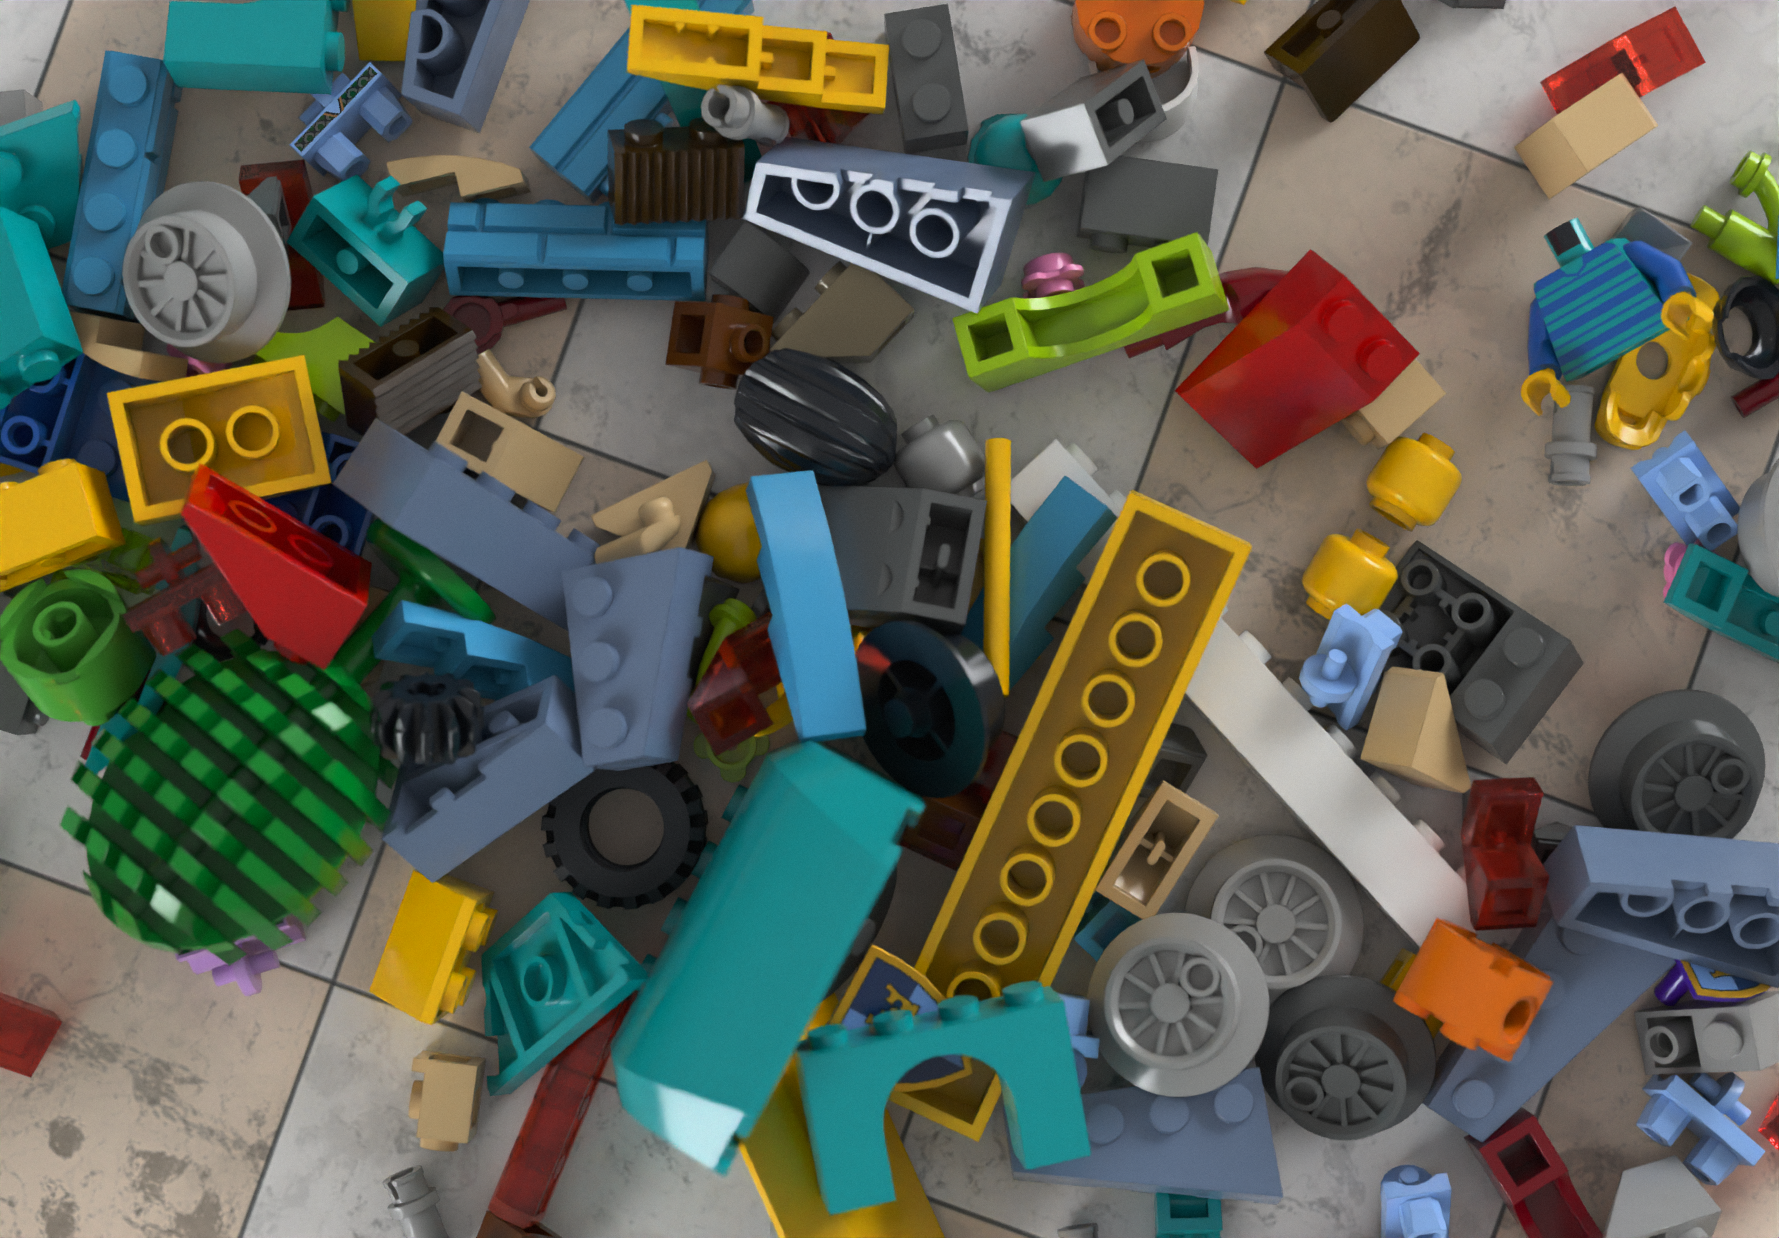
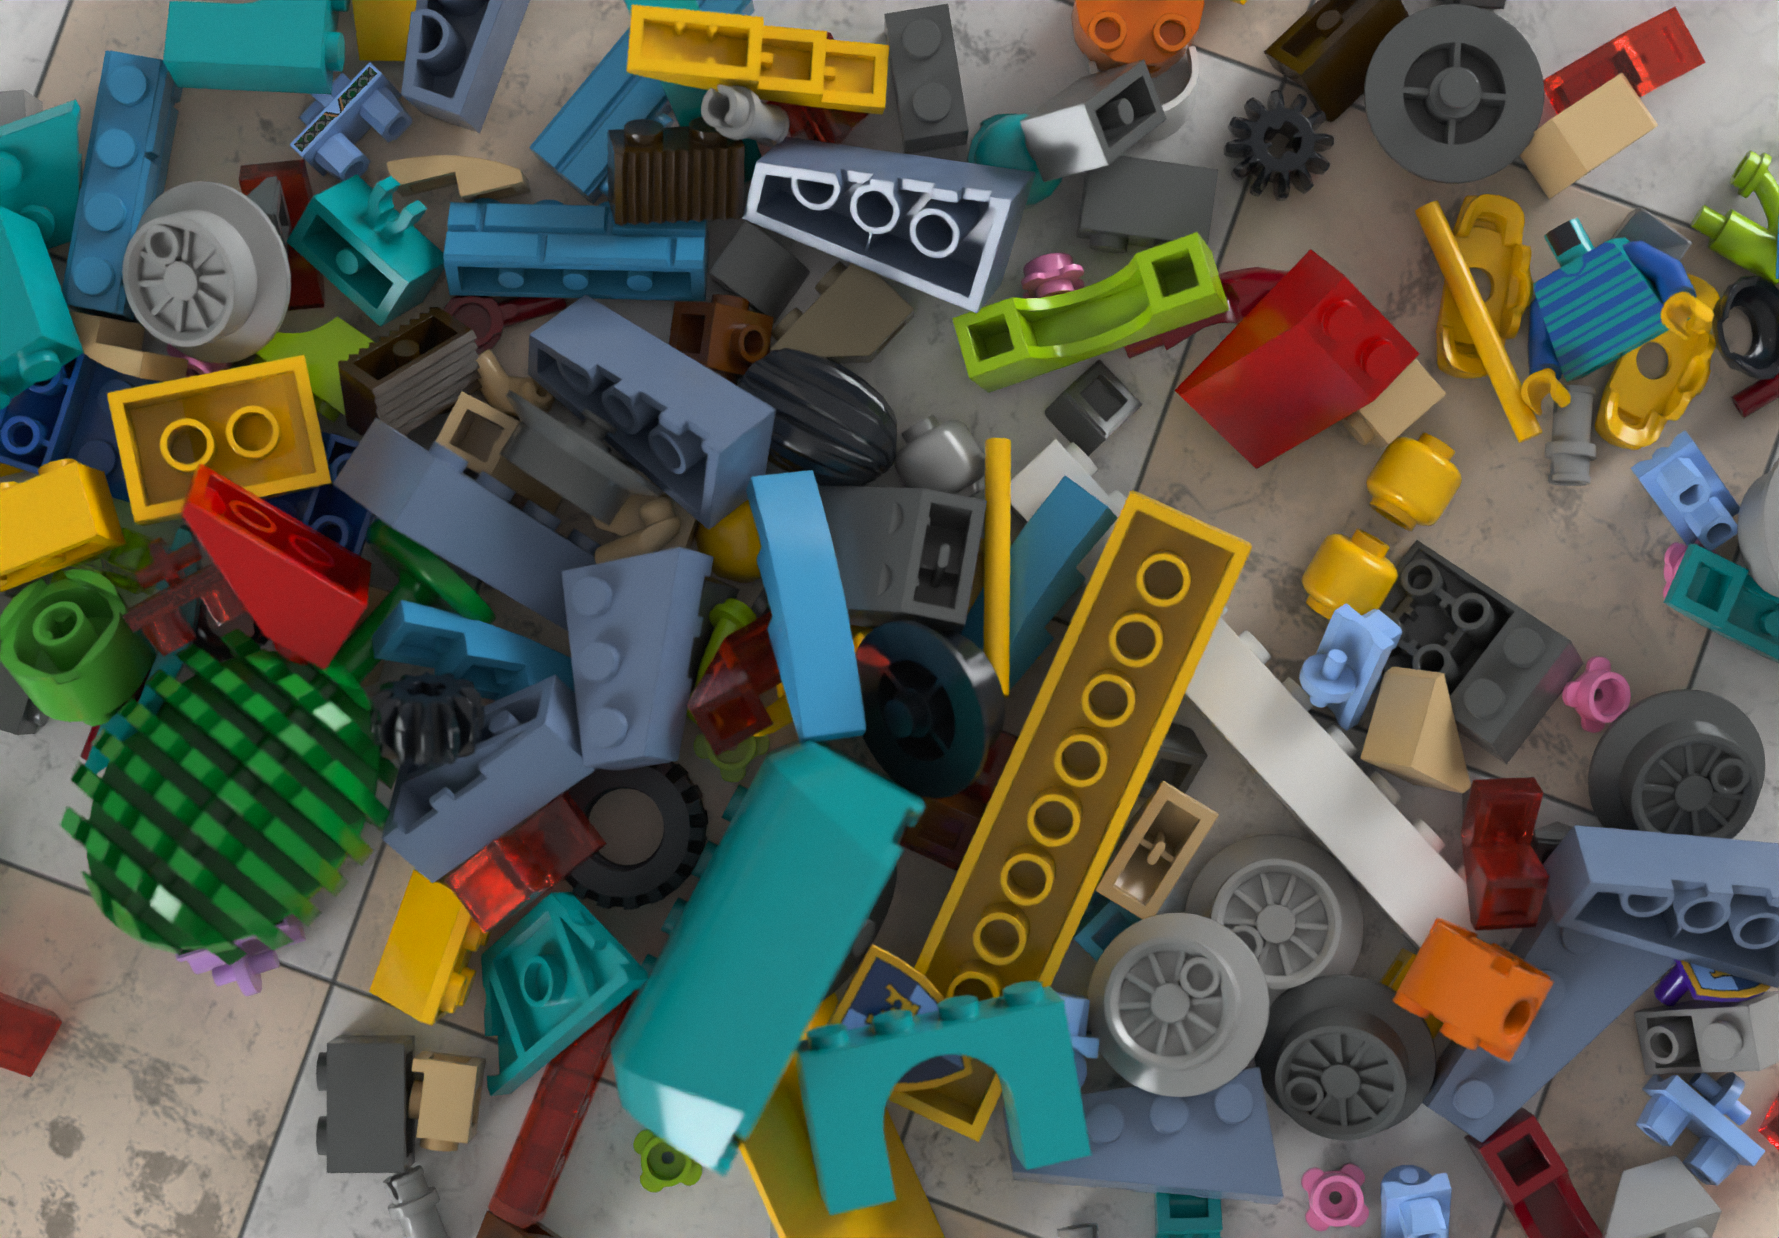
(367, 1104): none -> dark grey brick
(526, 863): none -> clear red slope
(573, 460): none -> dark grey wheel
(656, 1172): none -> lime plate
(670, 413): none -> sand blue wedge
(1092, 408): none -> dark grey slope
(1265, 124): none -> black gear
(1348, 1210): none -> bright pink plate
(1454, 93): none -> dark grey wheel
(1477, 320): none -> yellow bar
(1491, 240): none -> yellow piece
(1611, 694): none -> bright pink plate

